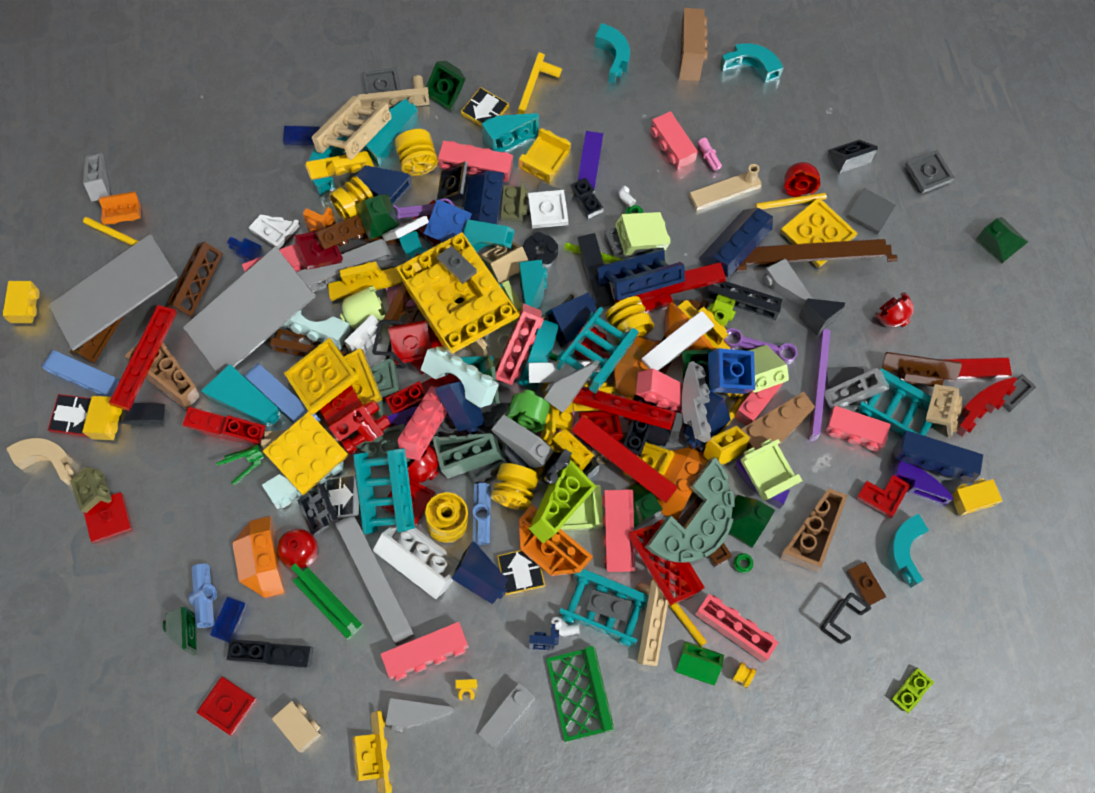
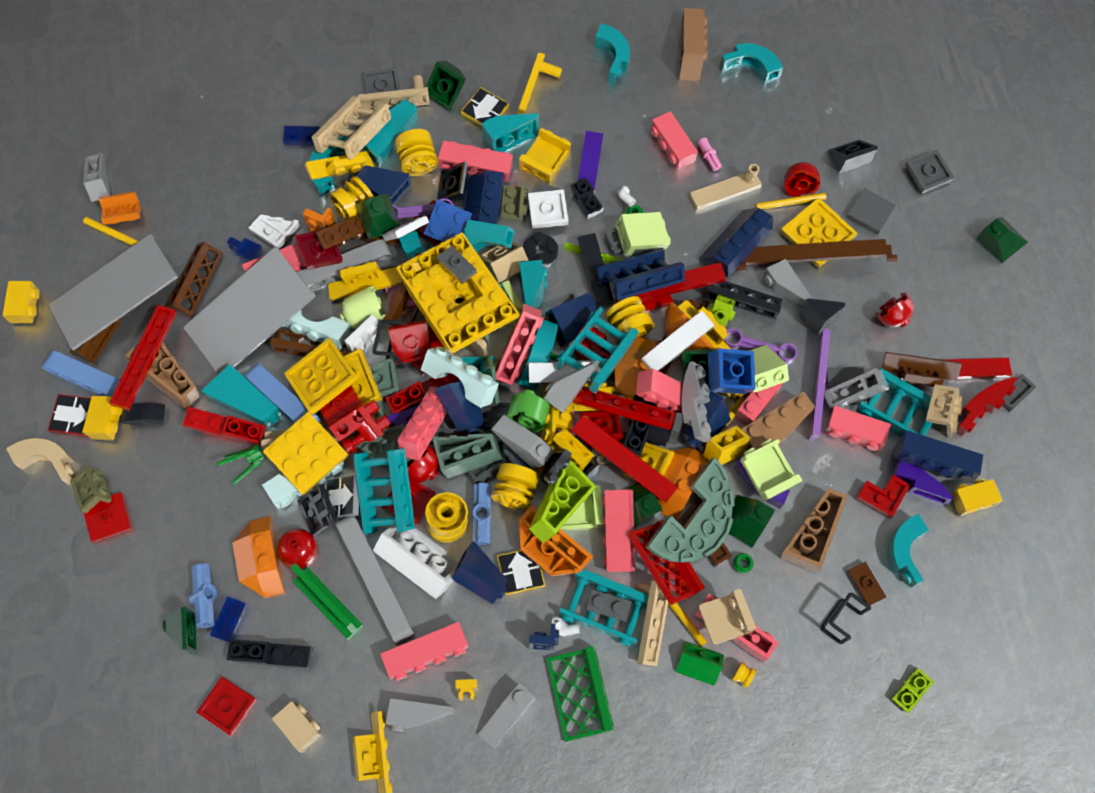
(727, 617): none -> tan bracket

